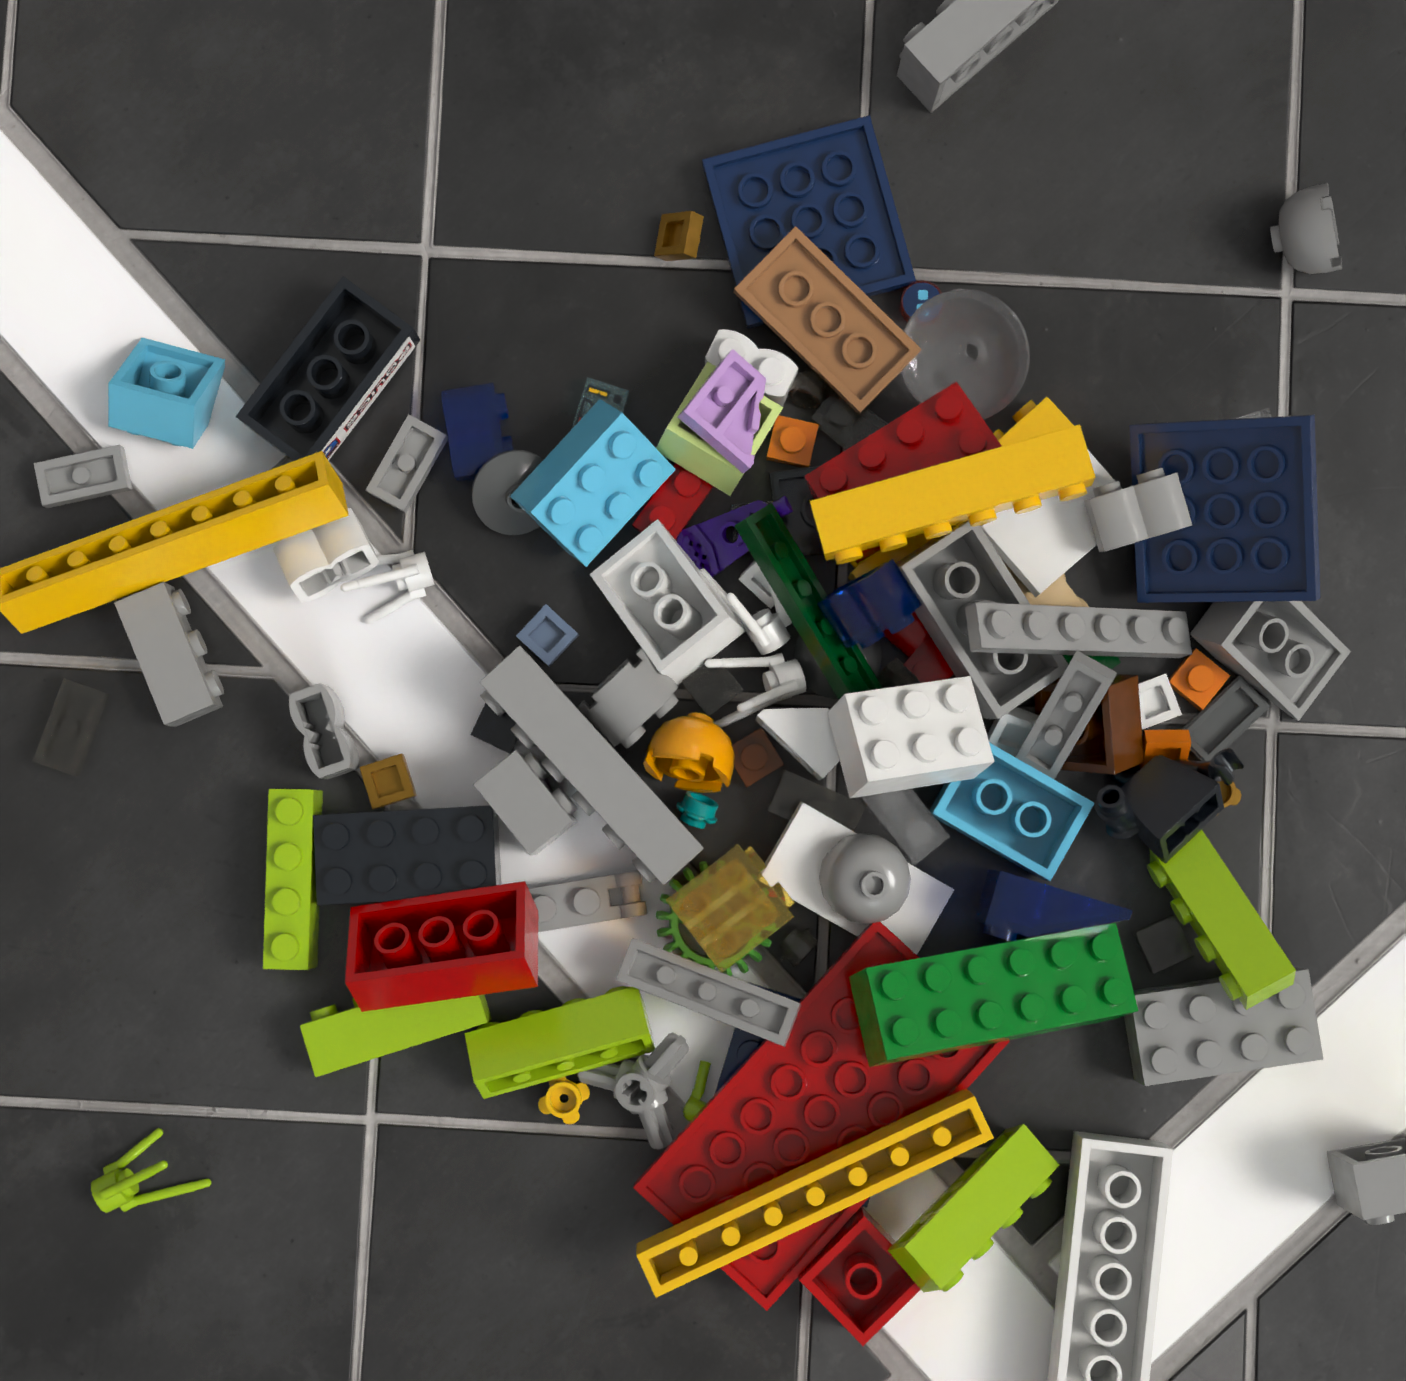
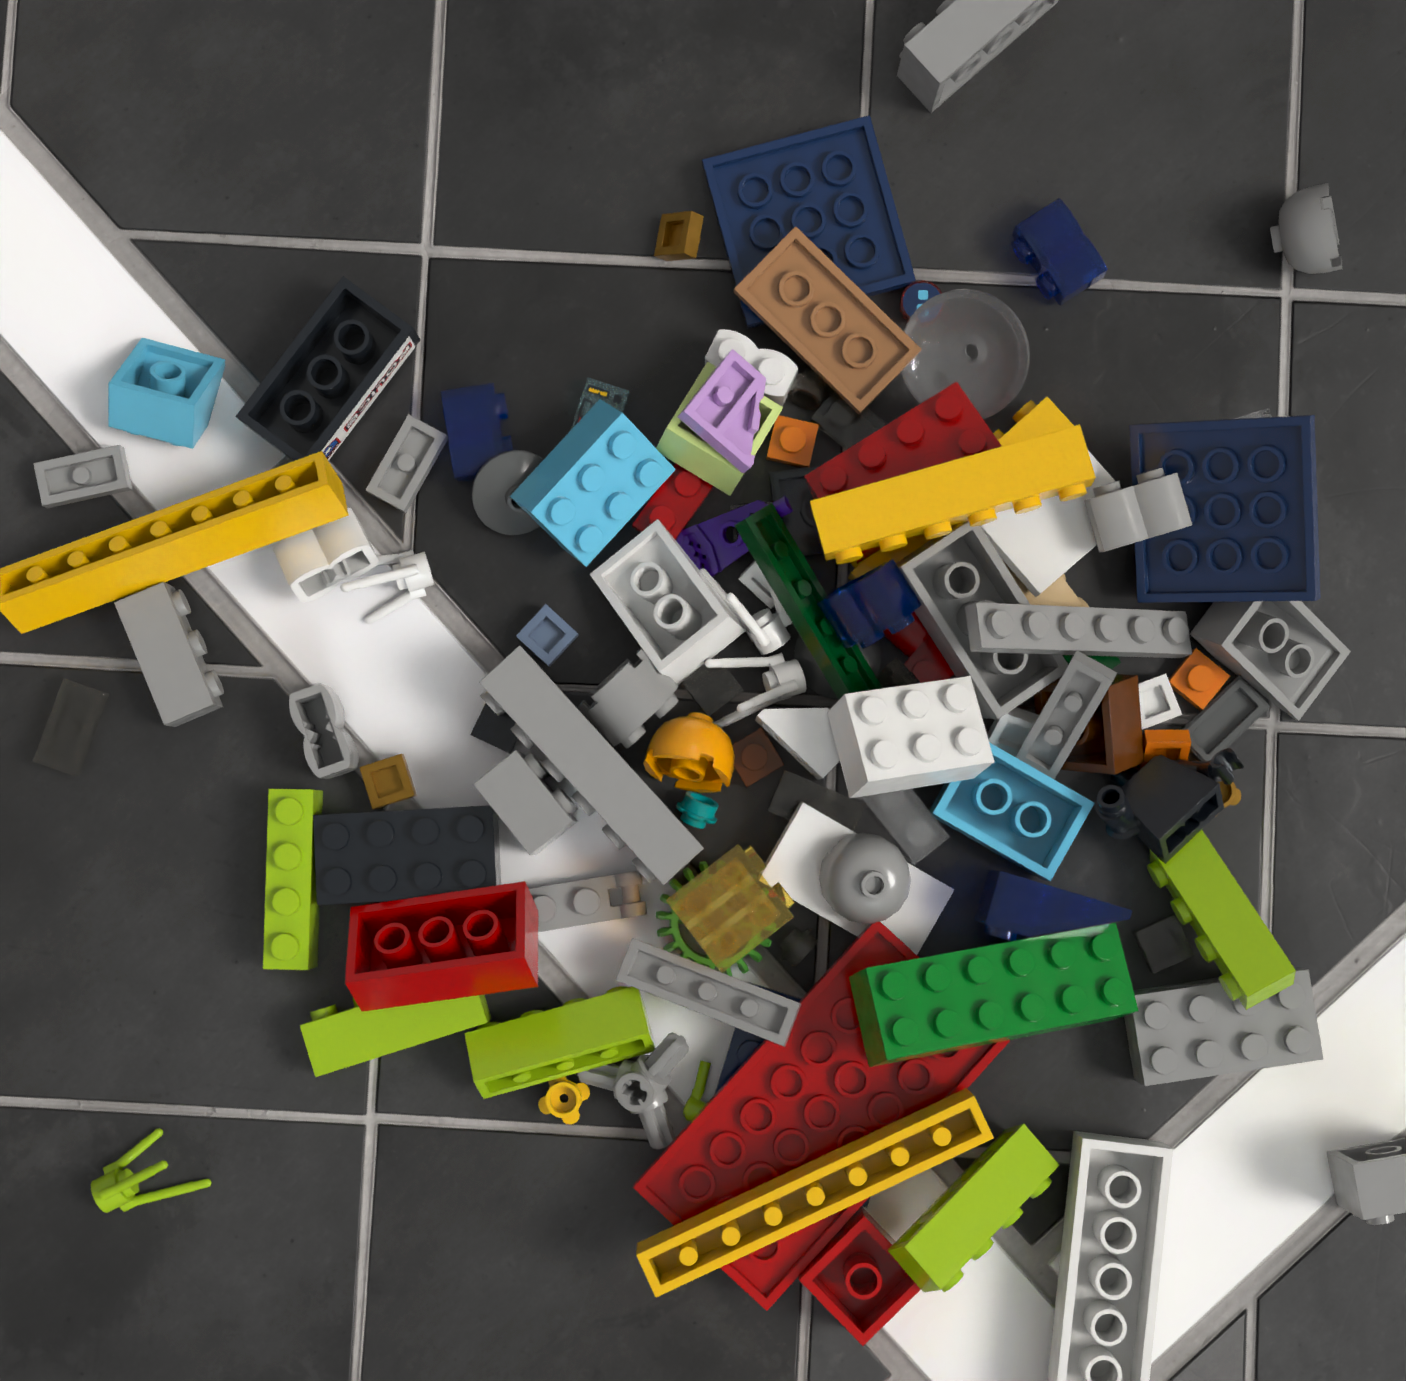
(1058, 252): none -> clear blue brick

